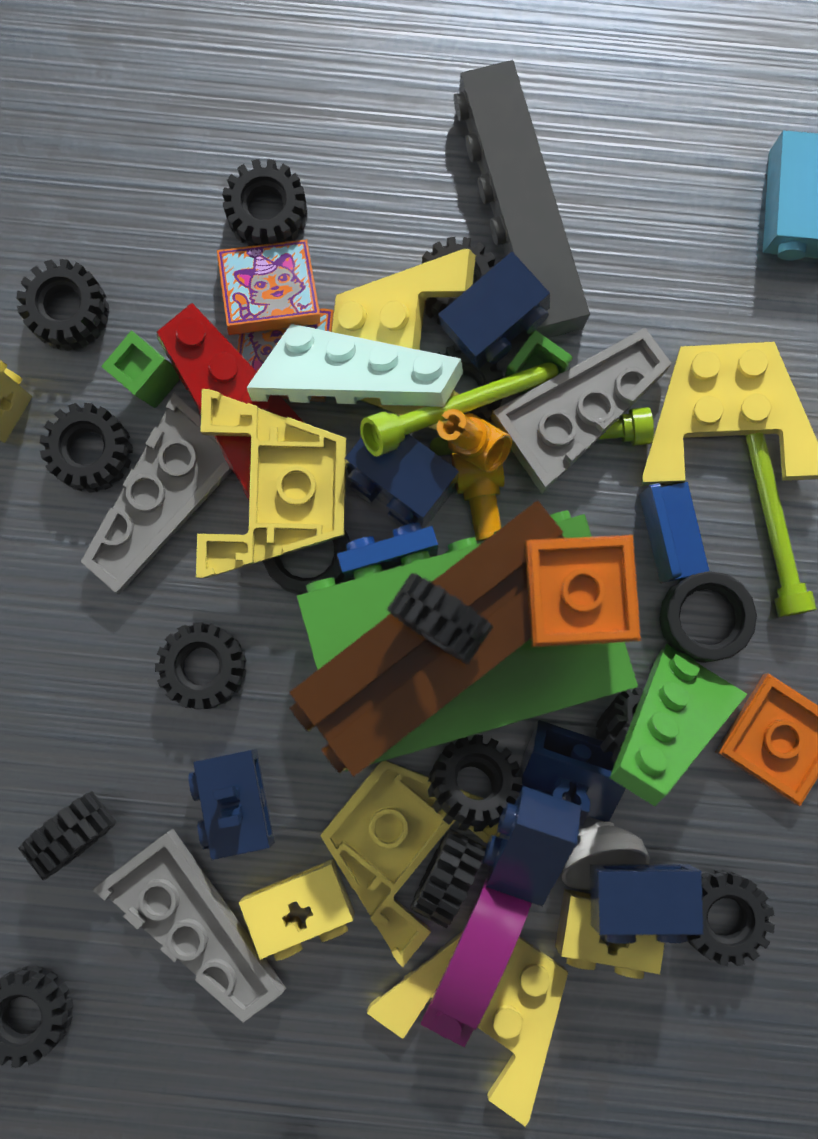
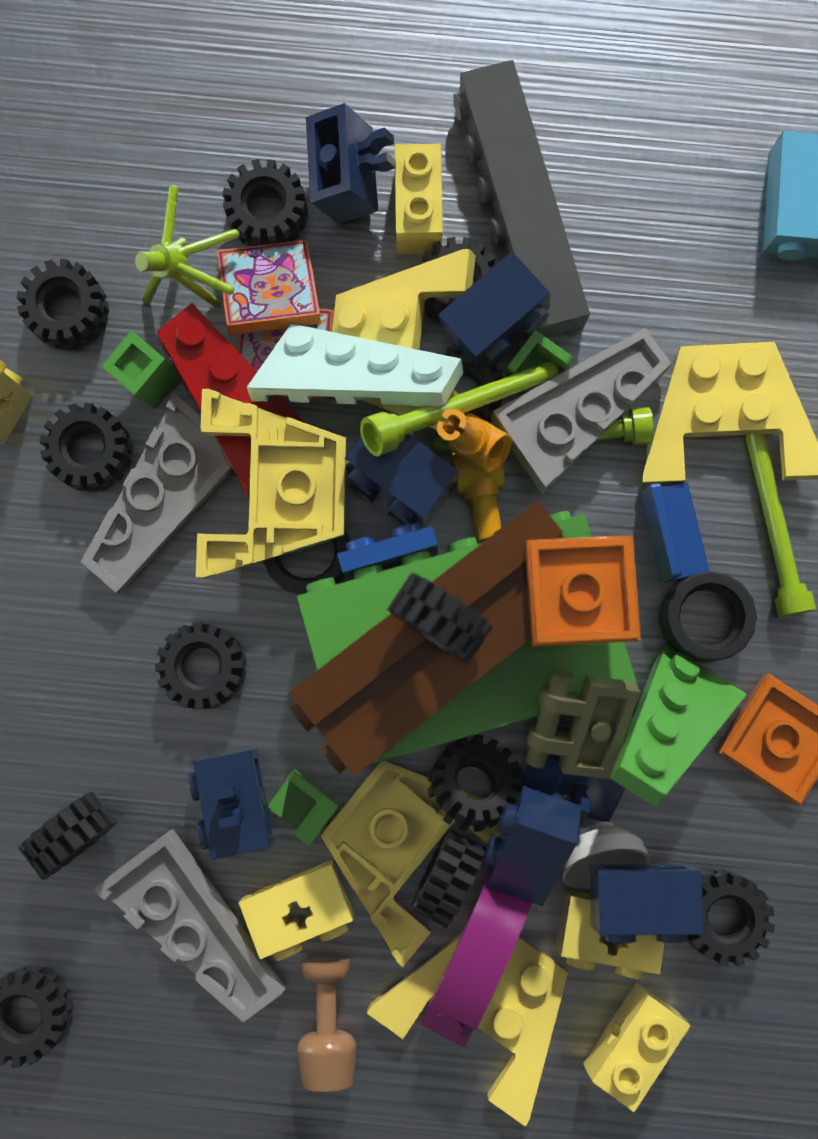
(171, 259): none -> lime plant
(303, 805): none -> bright green panel
(328, 1053): none -> medium nougat piece
(345, 163): none -> dark blue brick
(418, 197): none -> light yellow brick
(596, 729): none -> olive plate
(635, 1046): none -> light yellow brick

